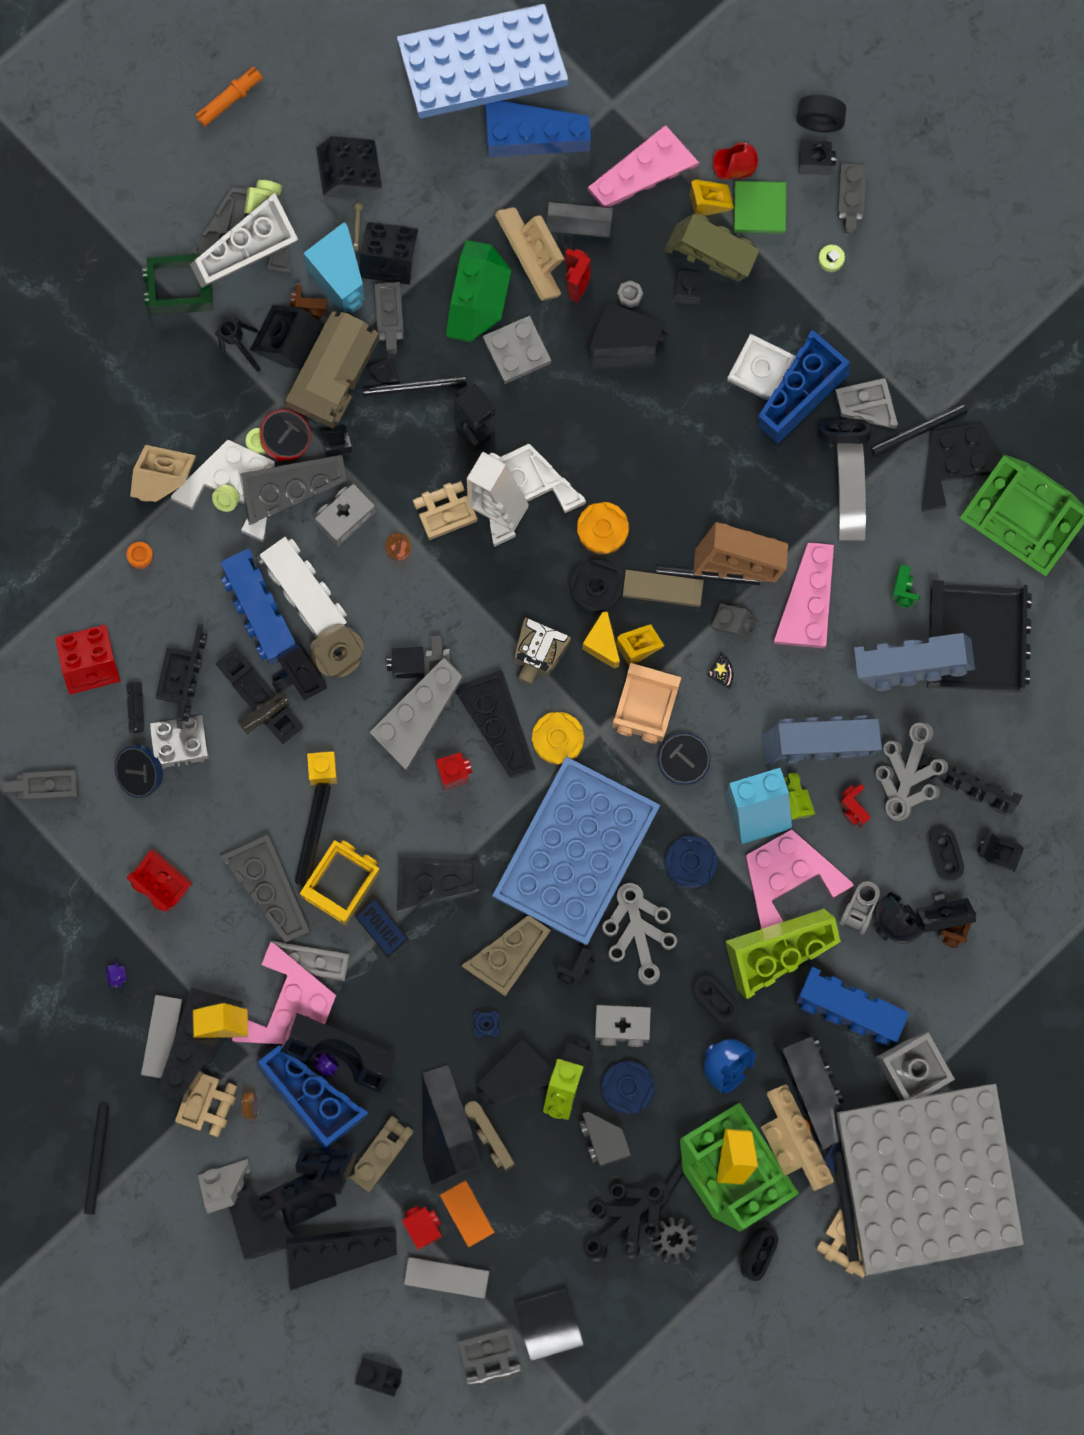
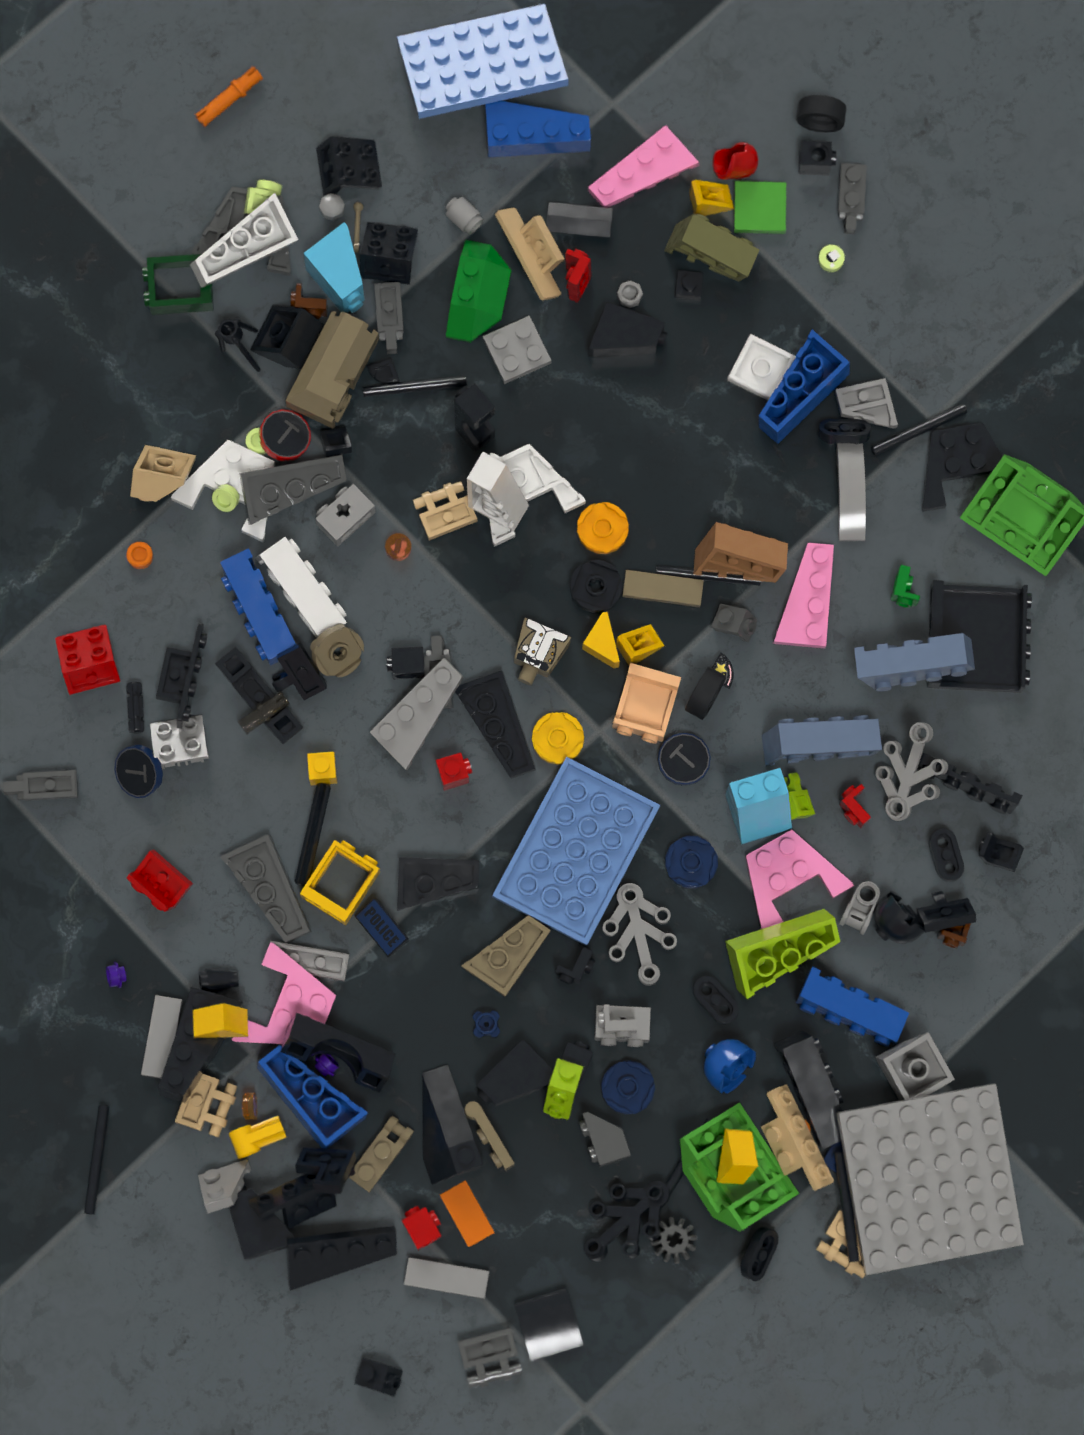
(217, 980): none -> black cone
(249, 1139): none -> yellow piece
(332, 206): none -> light grey tile
(464, 215): none -> light grey brick
(621, 1028): none -> light grey bracket
(705, 693): none -> black tyre

